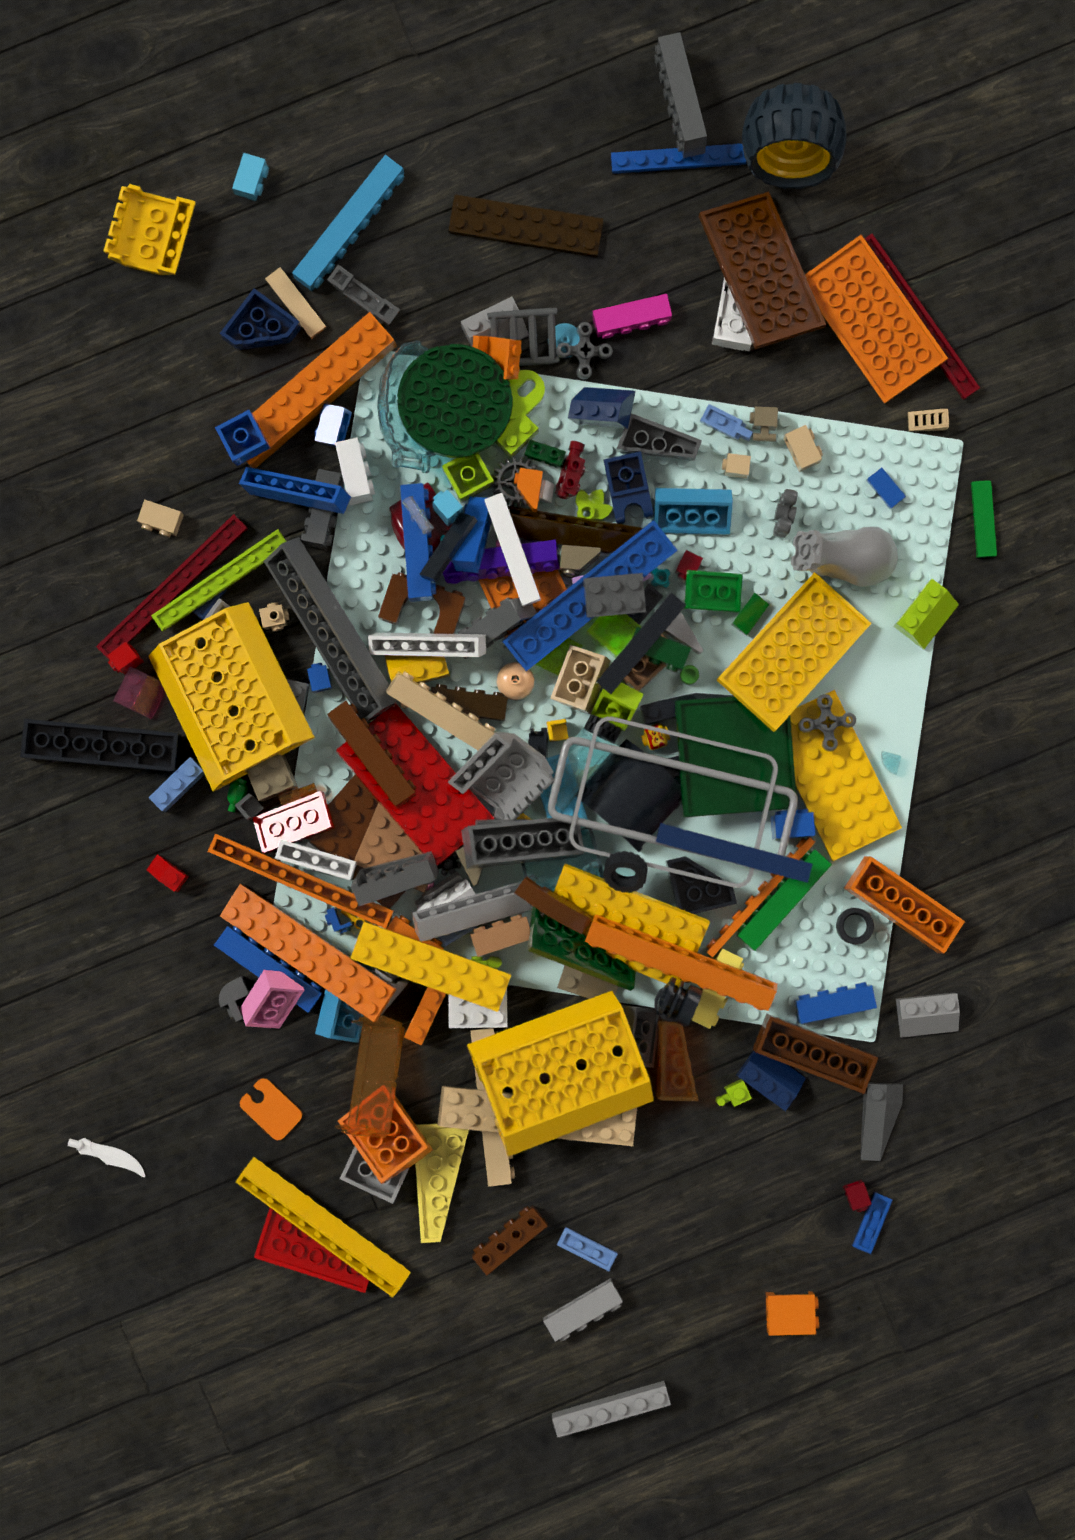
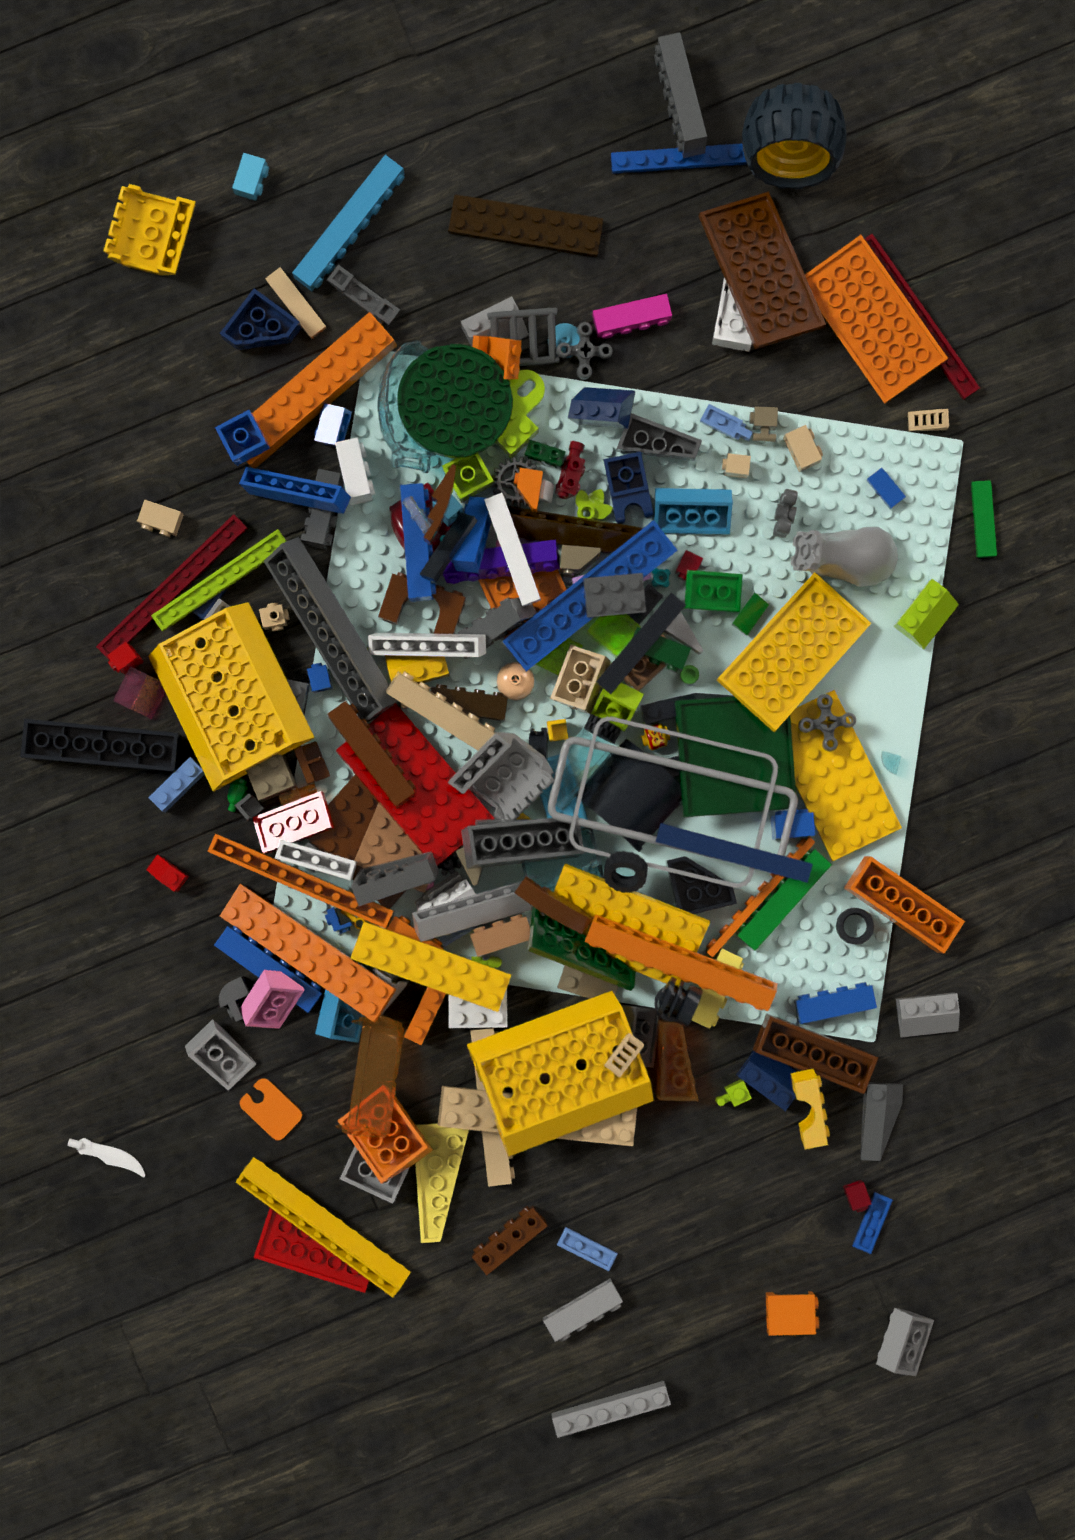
(219, 1055): none -> light grey slope
(312, 762): none -> reddish brown panel
(442, 499): none -> reddish brown slope
(639, 1045): none -> tan slope
(812, 1128): none -> yellow arch
(904, 1342): none -> light grey slope

